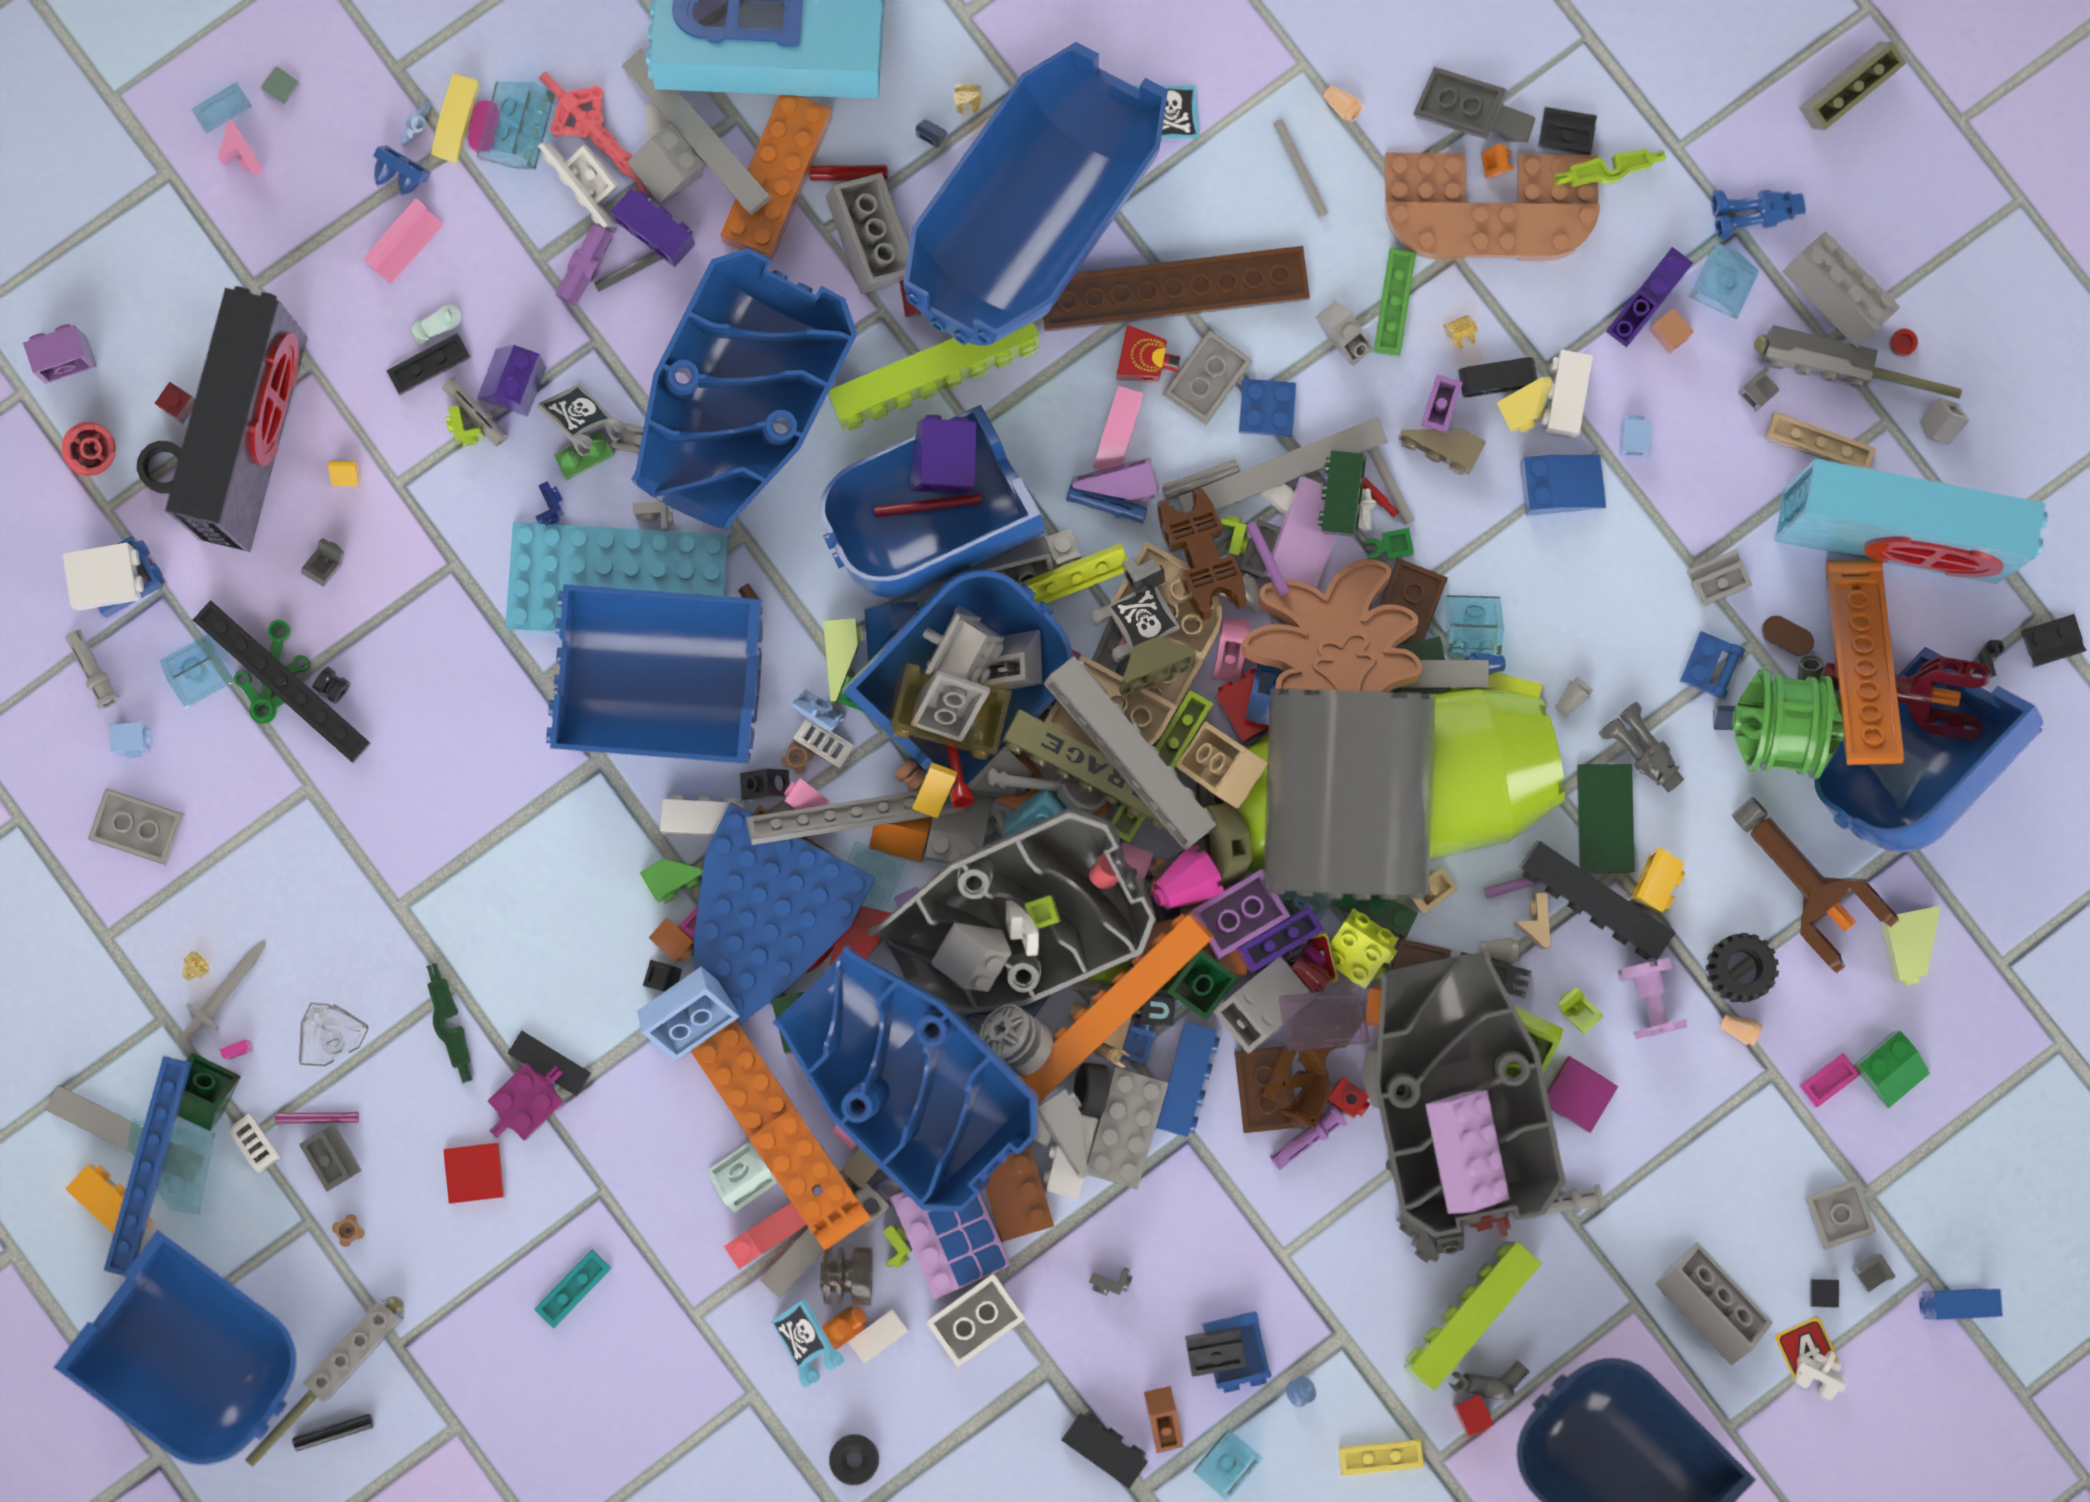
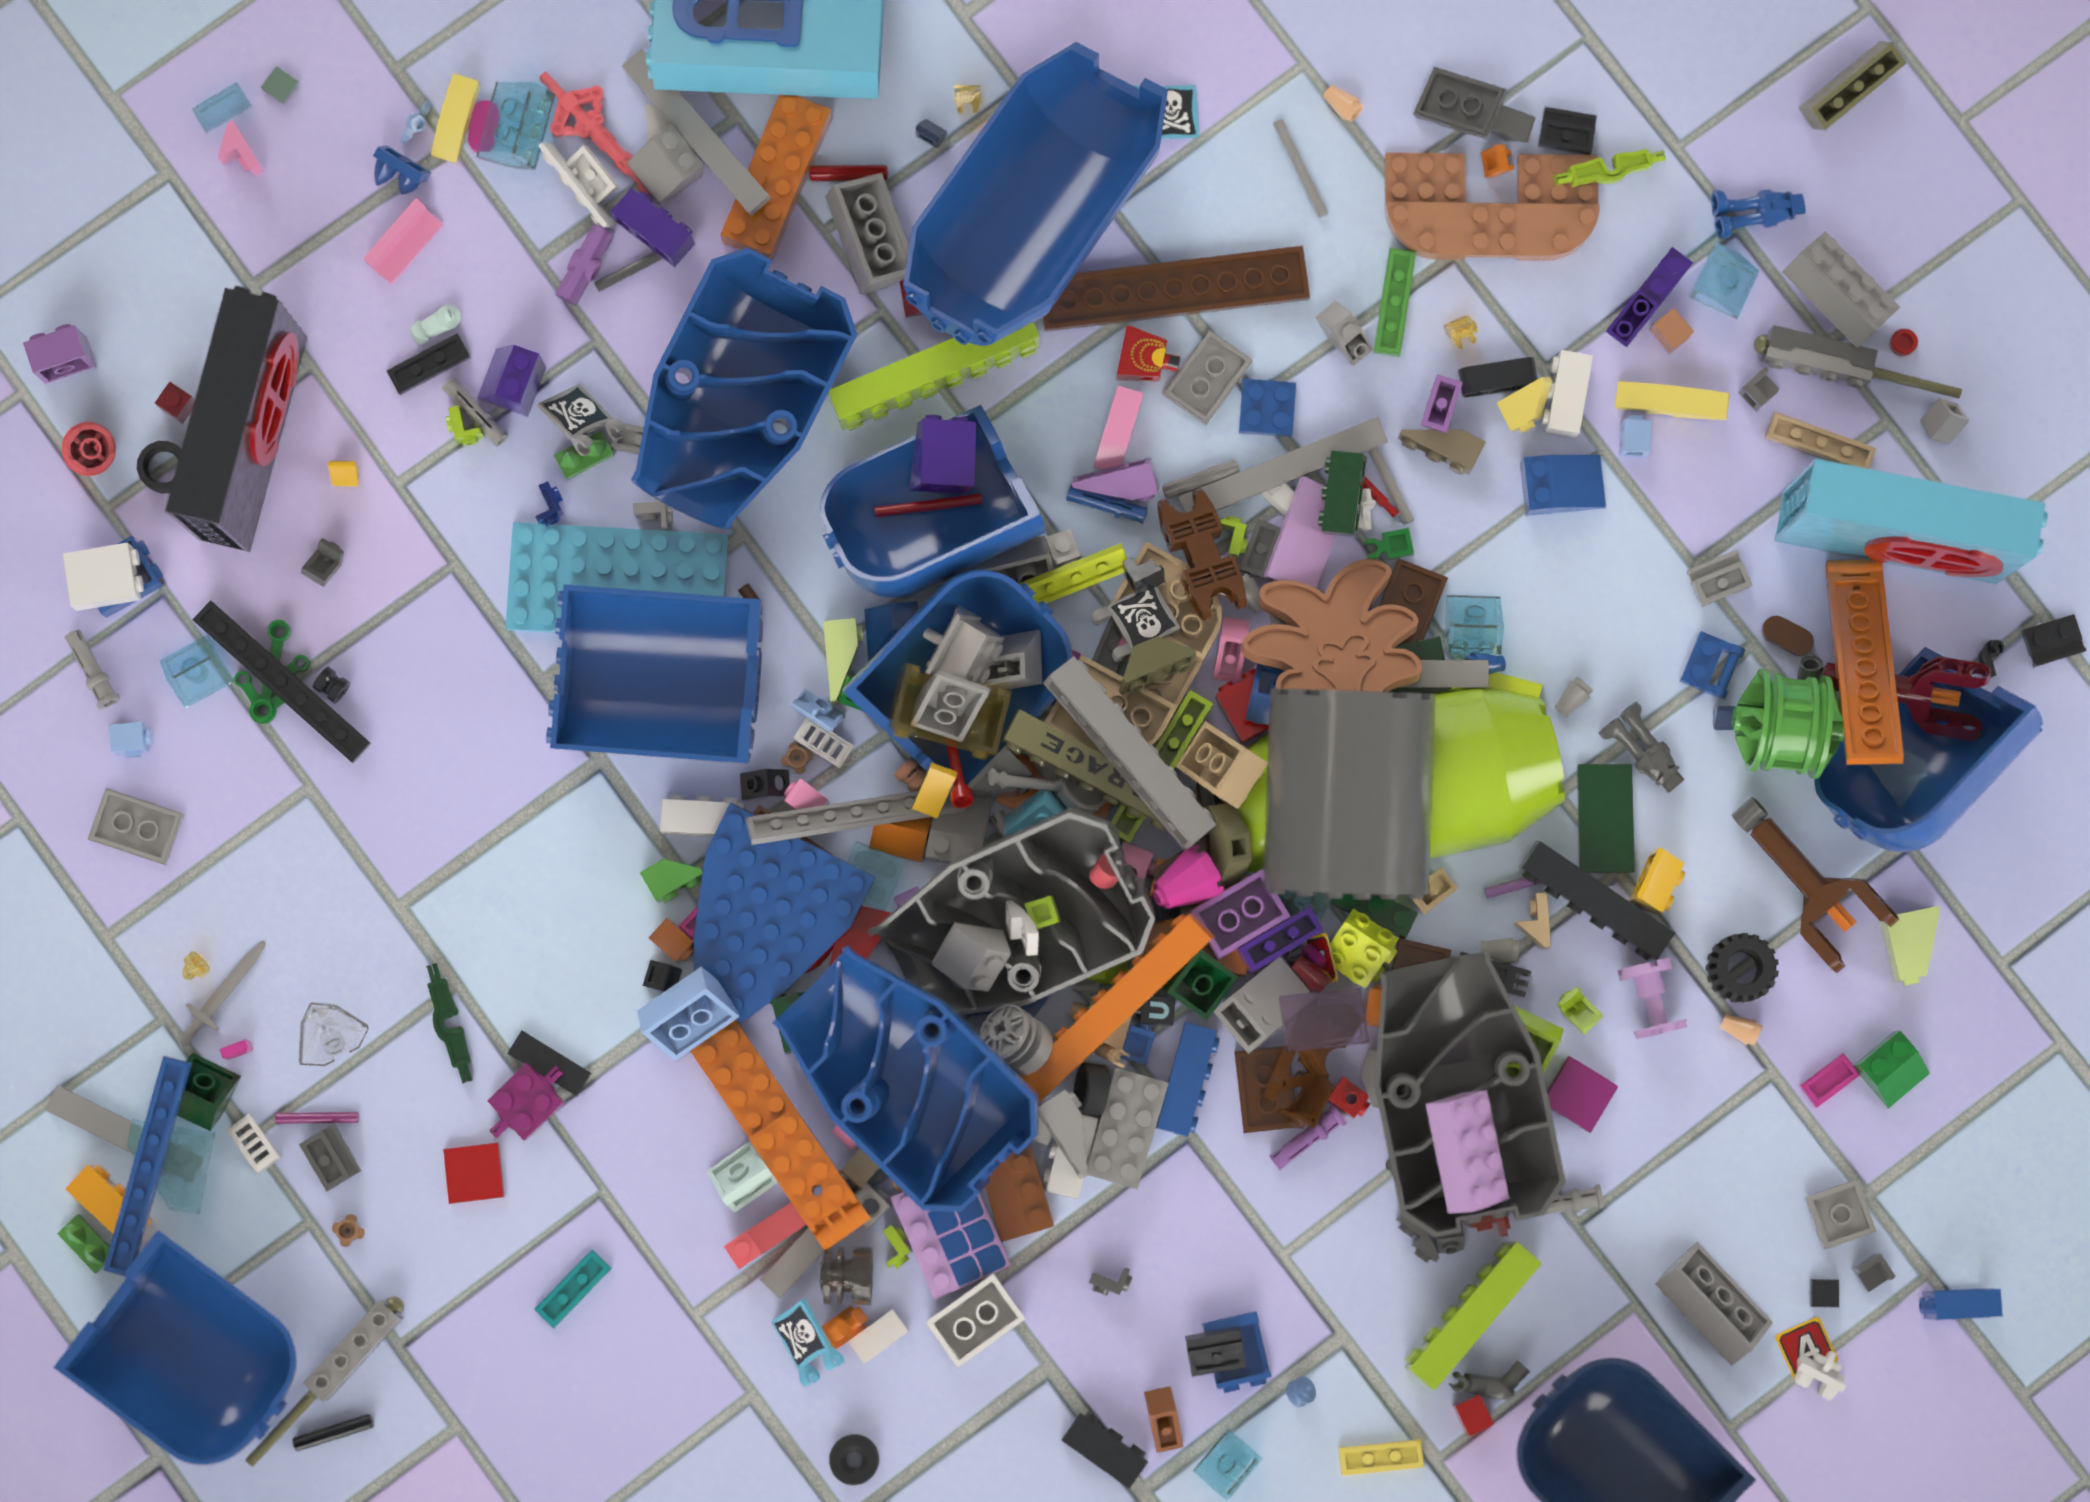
(85, 1243): none -> bright green tile
(1267, 558): medium lavender bar -> none
(1672, 400): none -> light yellow slope

